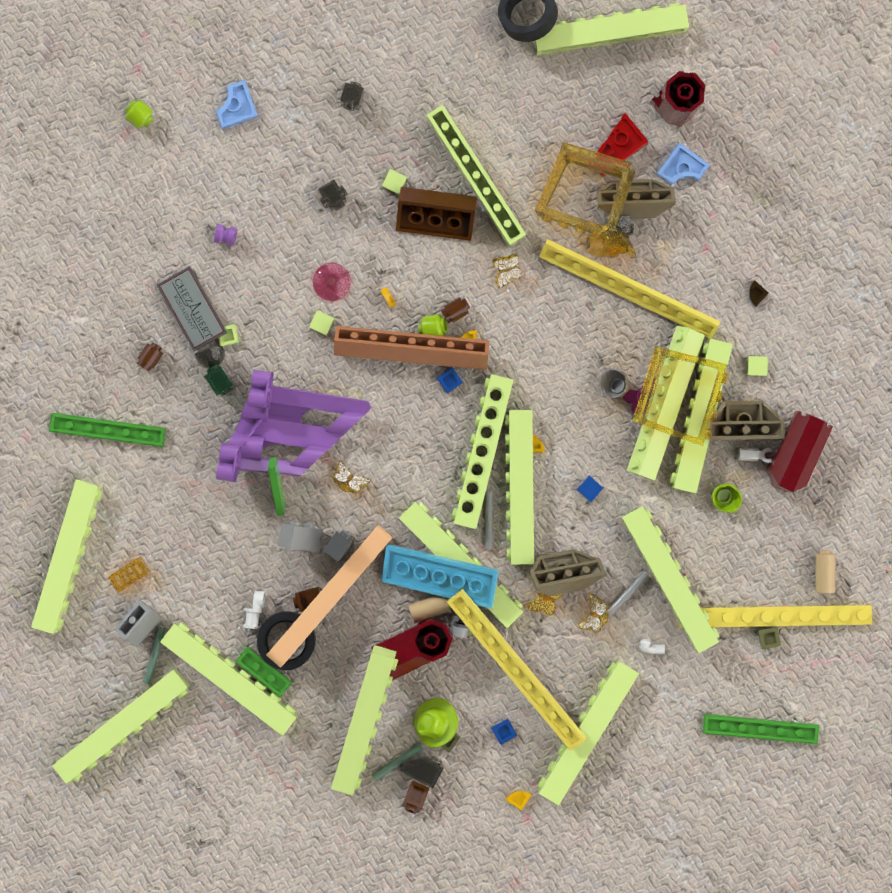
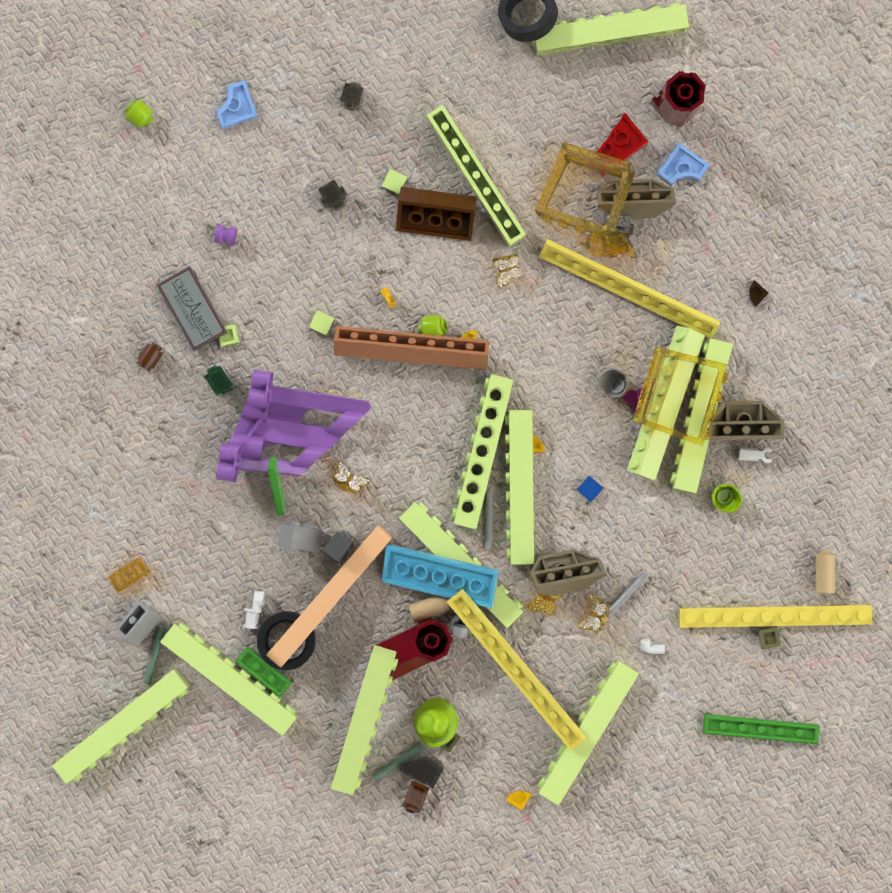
(66, 556): yellowish green brick -> none
(107, 429): bright green tile -> none
(210, 356): clear smoke hair -> none
(305, 597): reddish brown bracket -> none
(338, 289): clear pink dish -> none
(449, 380): blue tile -> none
(455, 310): reddish brown brick -> none
(504, 731): blue tile -> none
(670, 580): yellowish green brick -> none
(757, 366): yellowish green tile -> none
(798, 452): dark red brick -> none

